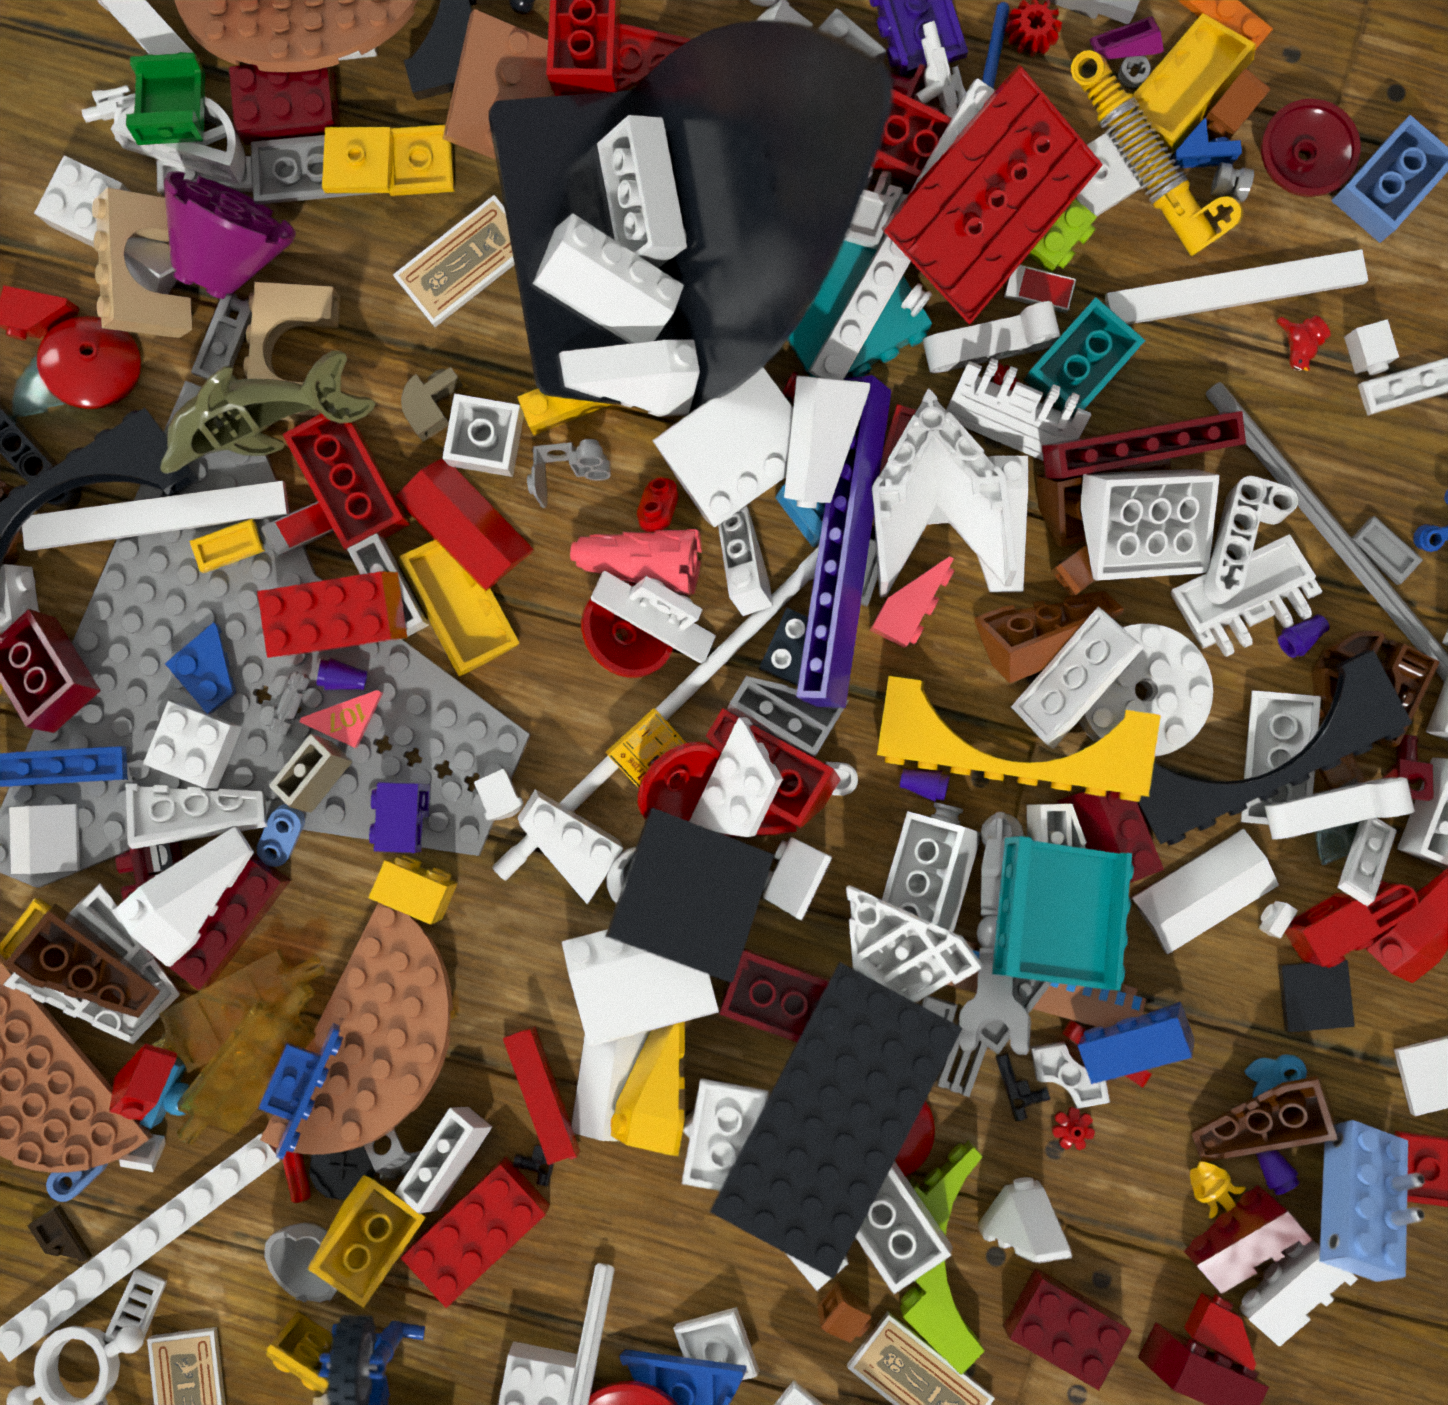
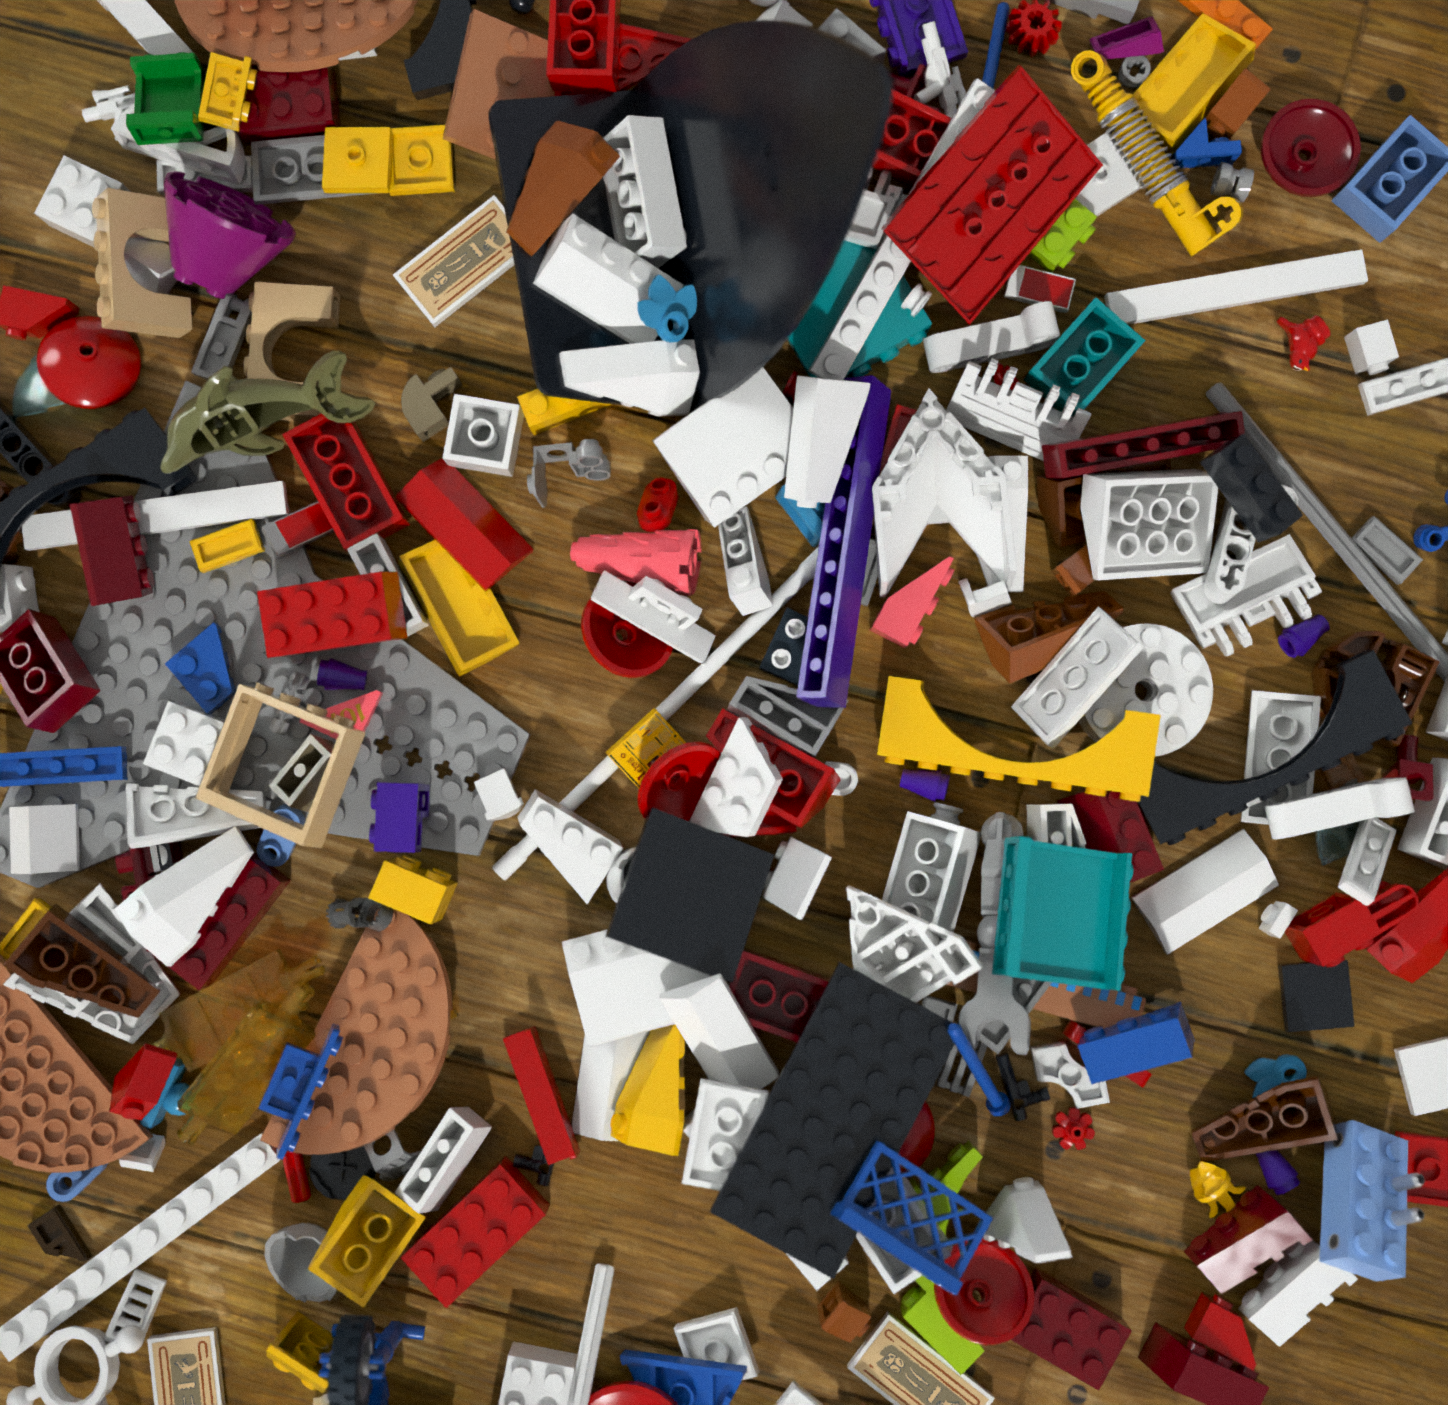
(112, 549): none -> dark red slope
(226, 90): none -> yellow bracket
(230, 749): none -> tan window
(364, 908): none -> dark grey connector
(562, 173): none -> dark orange wedge
(667, 305): none -> dark azure plate
(719, 1033): none -> white slope
(895, 1243): none -> blue fence
(985, 599): none -> white tile
(996, 1101): none -> blue bar
(1004, 1293): none -> red dish
(1251, 488): none -> black brick

